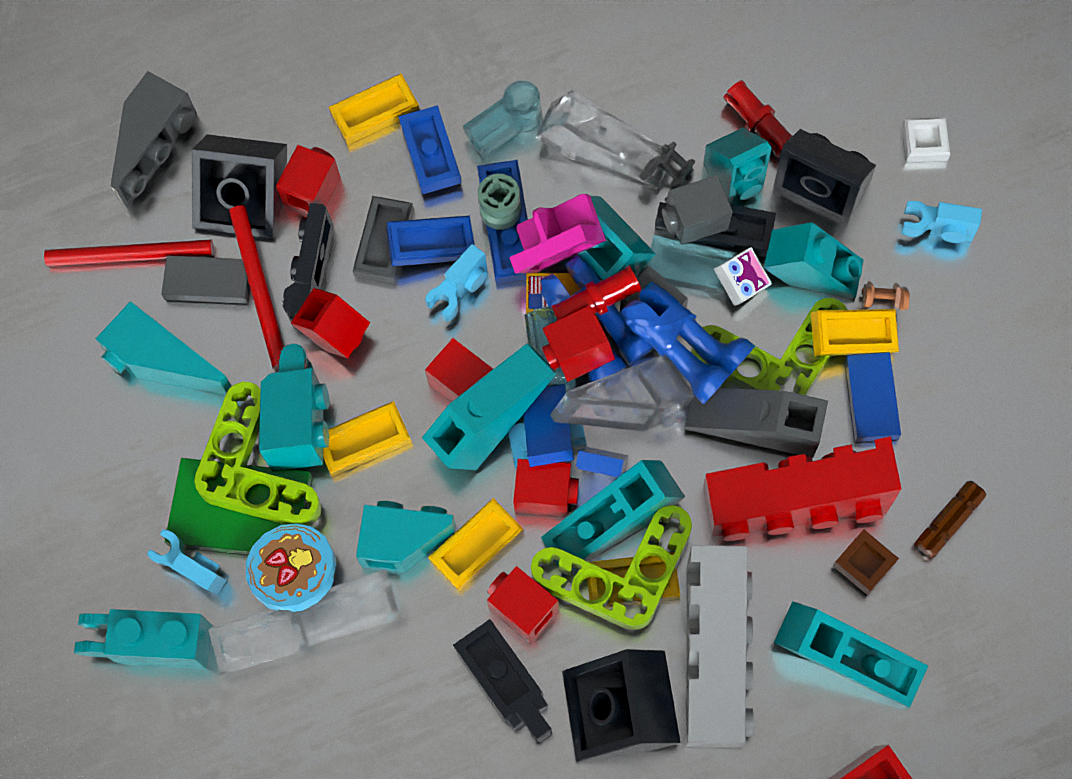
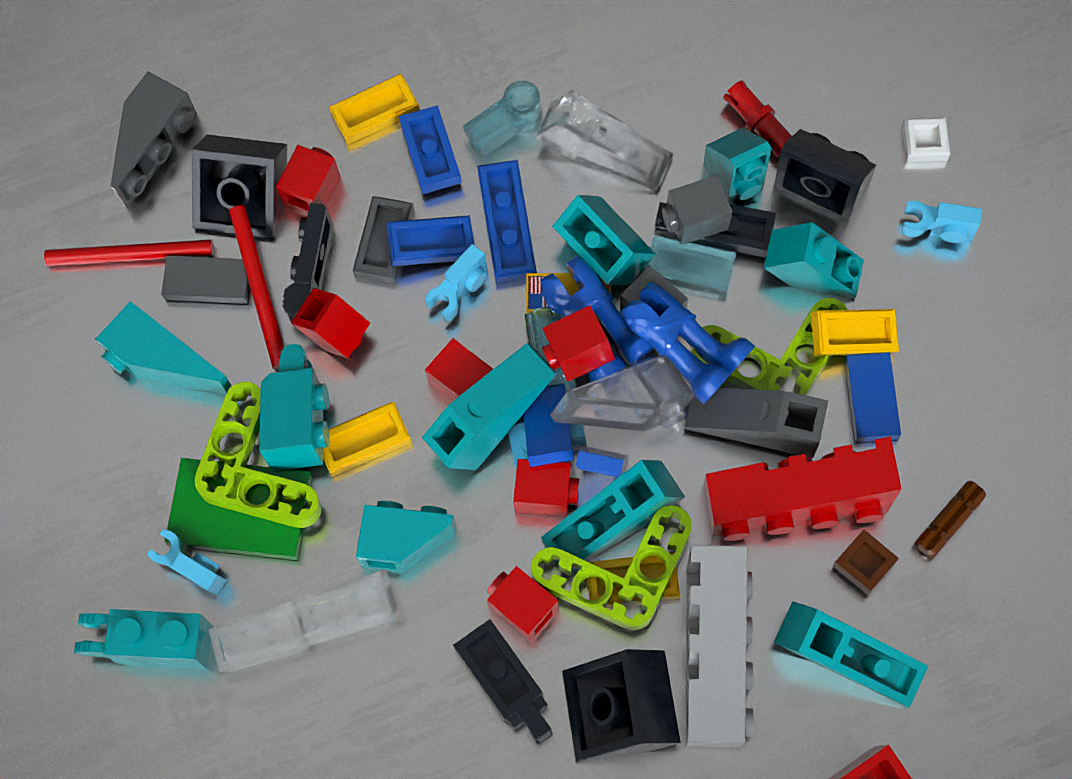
(290, 567): tile -> none
(476, 544): yellow tile -> none
(501, 211): sand green wheel -> none
(557, 234): dark pink panel -> none
(600, 295): red pin -> none
(659, 161): dark grey piece -> none
(742, 276): tile -> none
(899, 295): nougat piece -> none

